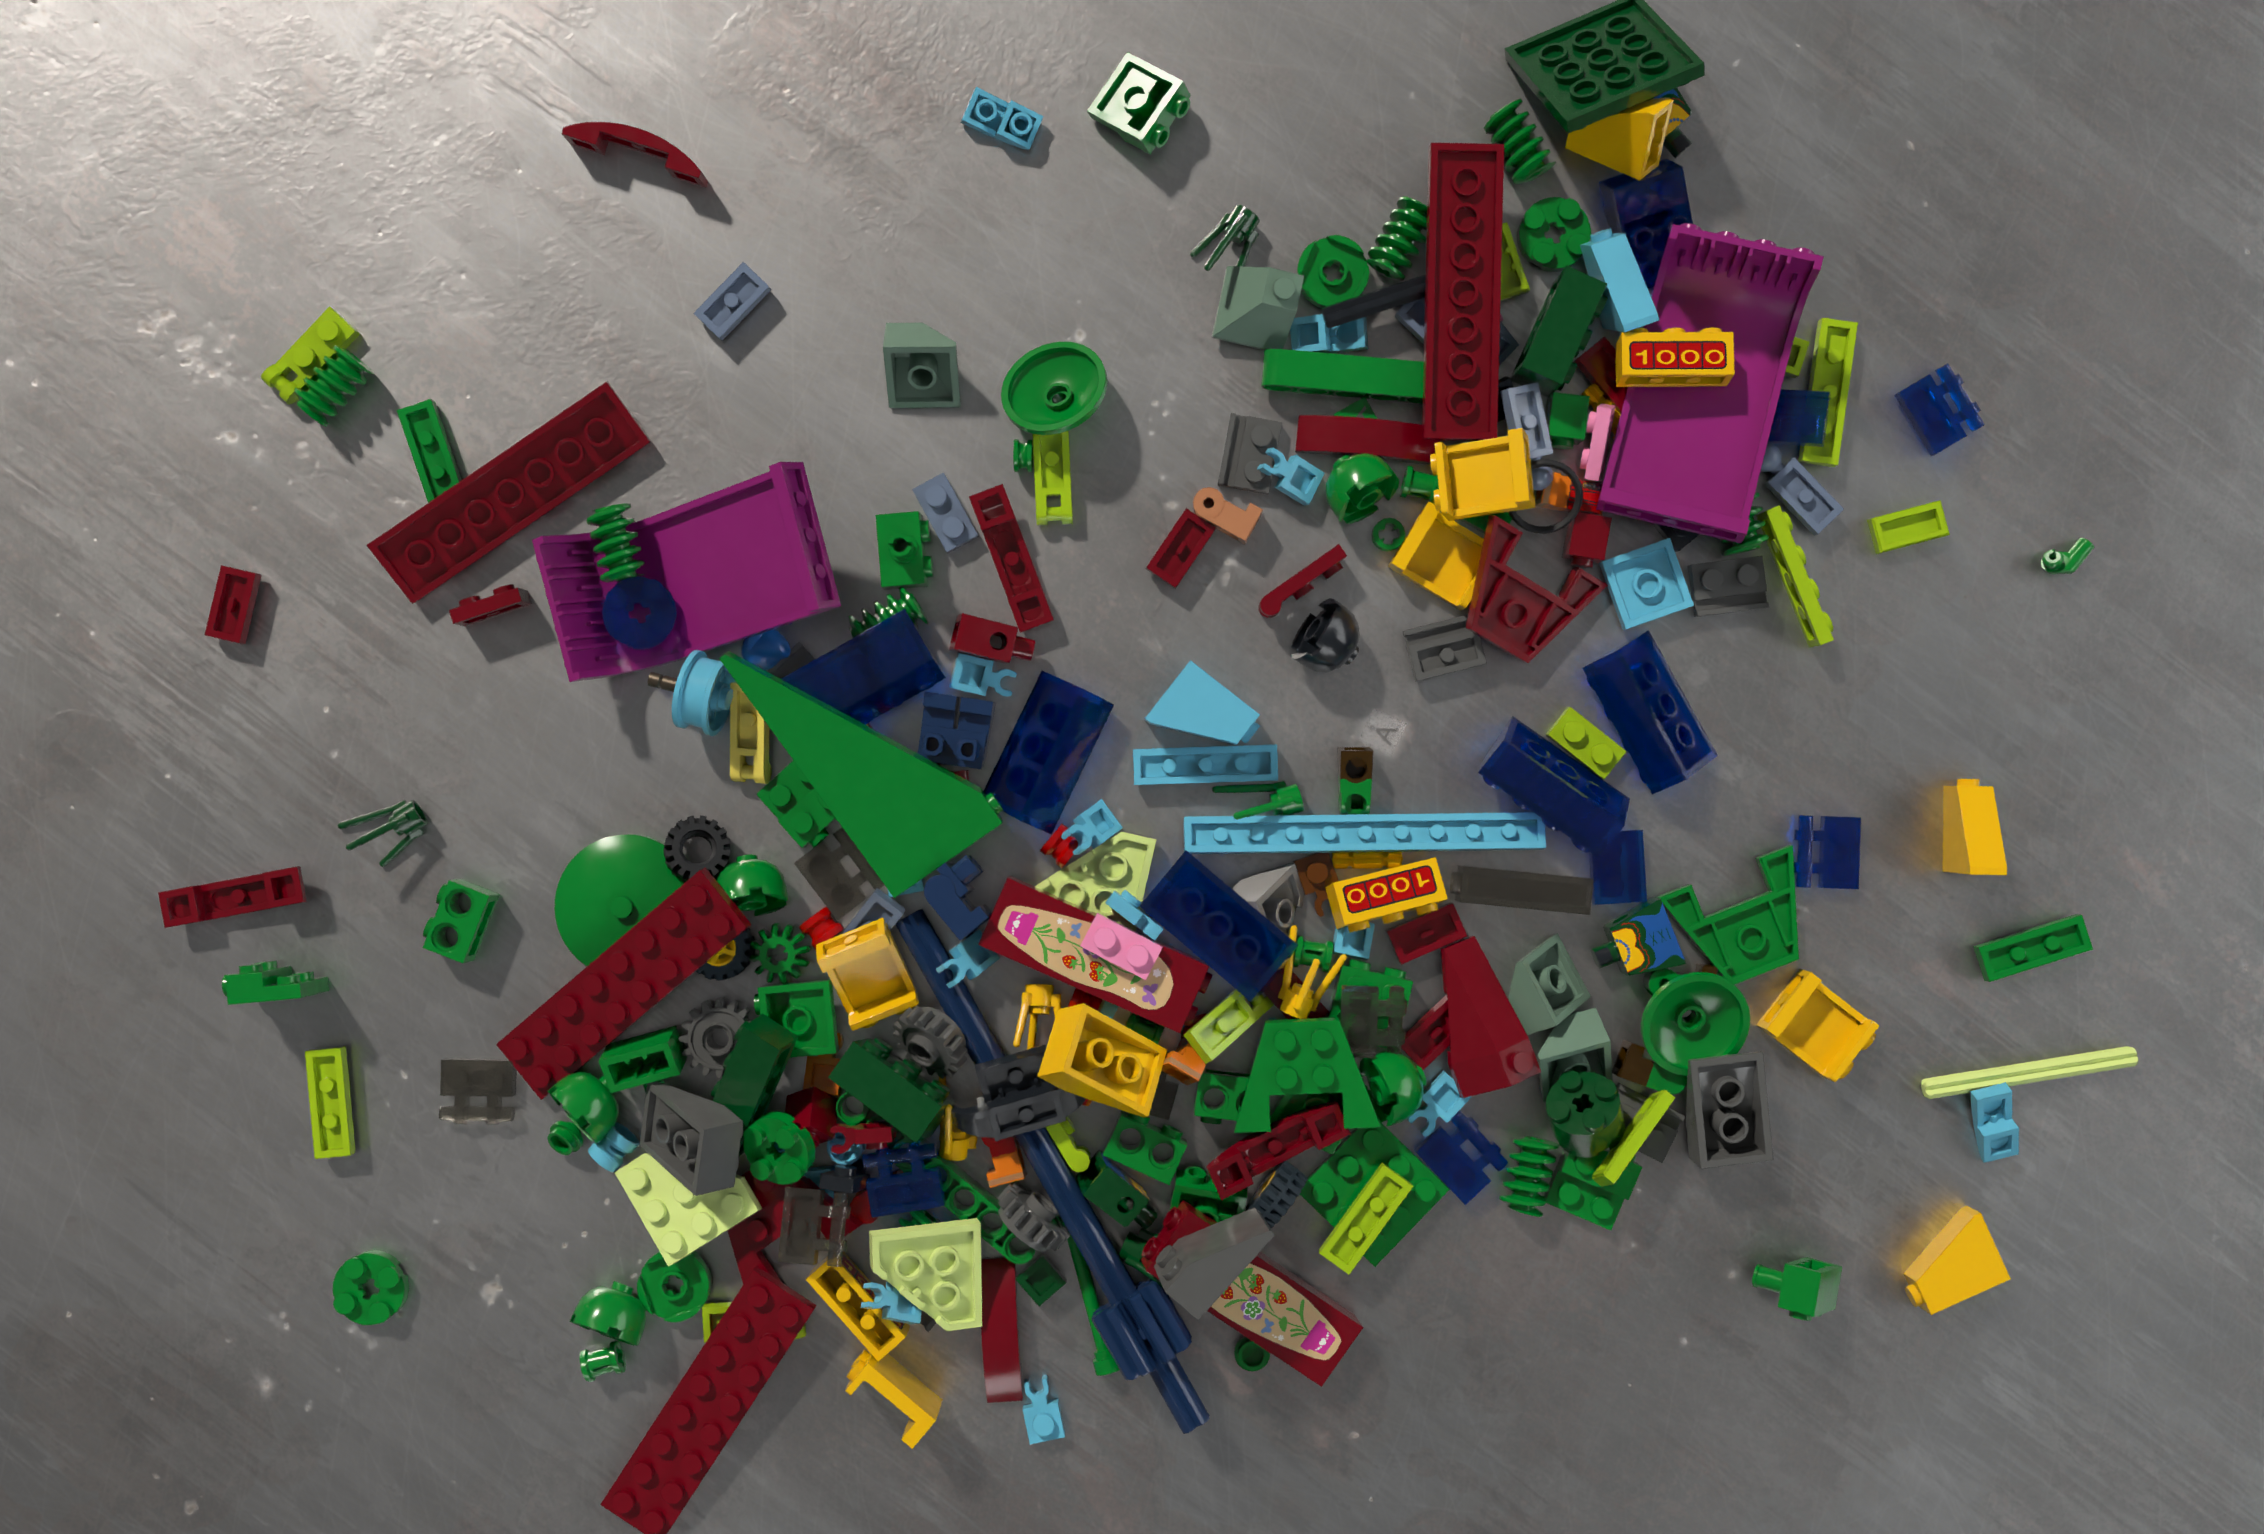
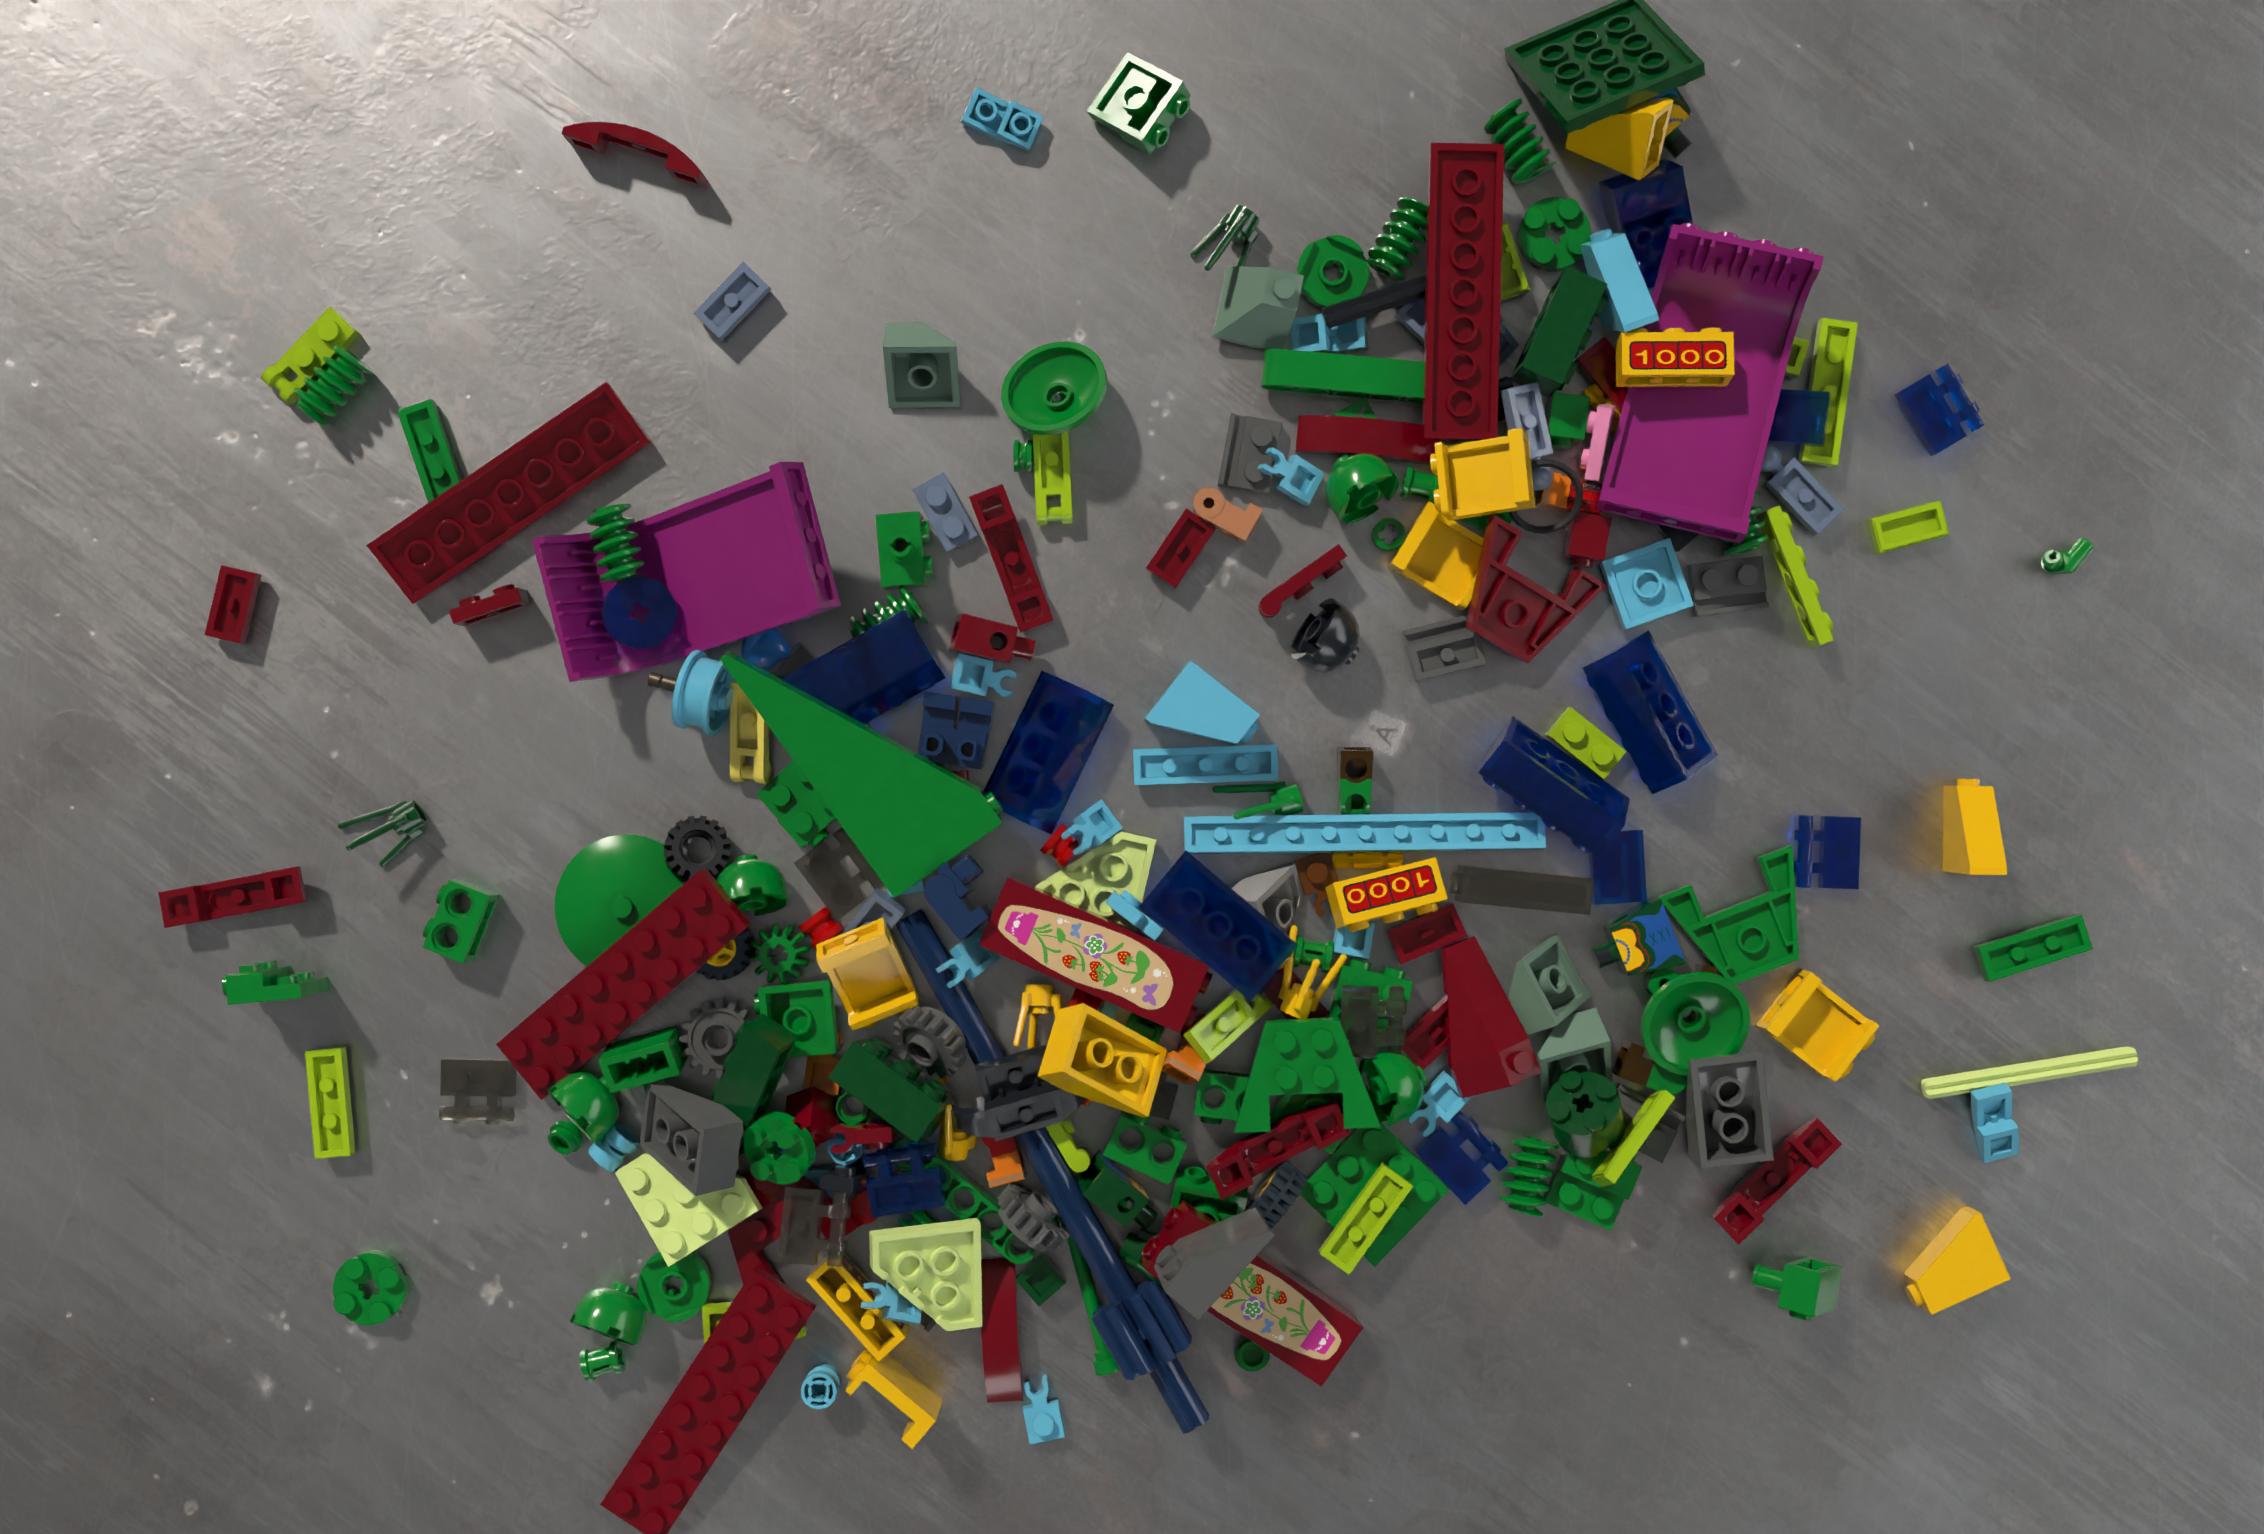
(827, 1380): none -> medium azure wheel
(1121, 946): bright pink plate -> none
(1770, 1180): none -> dark red slope

